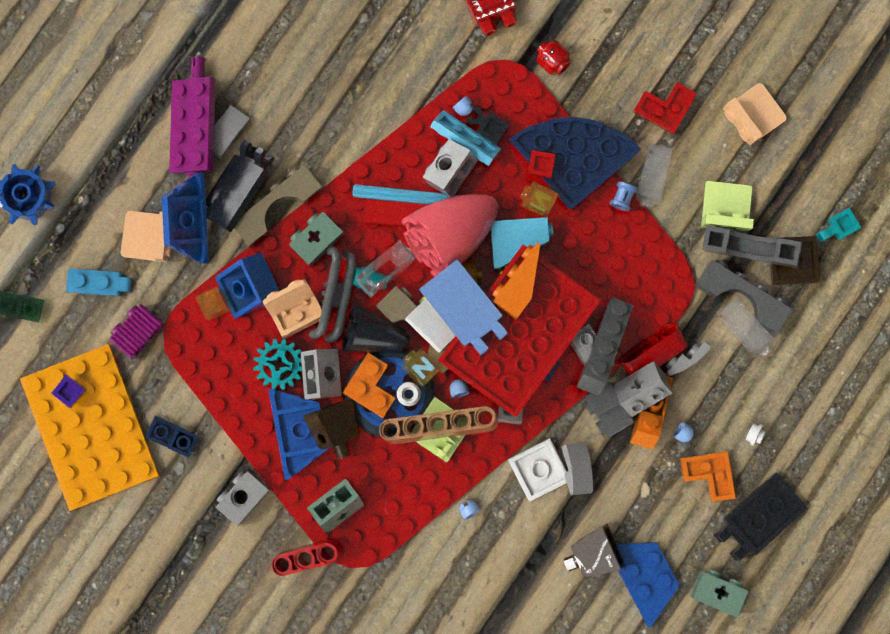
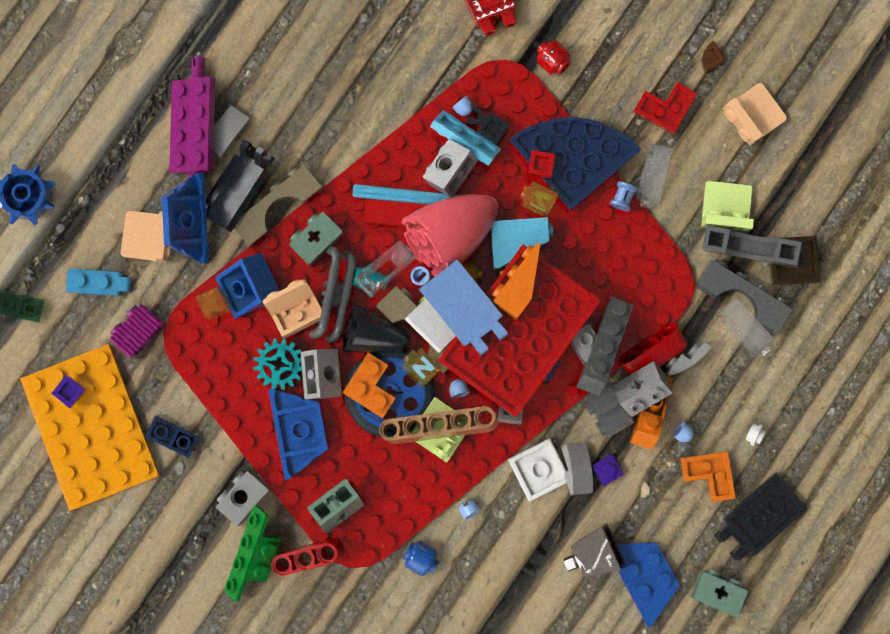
(253, 556): none -> green bracket
(333, 427): dark brown torso -> none
(408, 386): white plate -> none
(417, 273): none -> light blue hinge
(421, 558): none -> blue head
(607, 470): none -> dark purple plate
(712, 57): none -> reddish brown tile
(840, 225): teal plate -> none

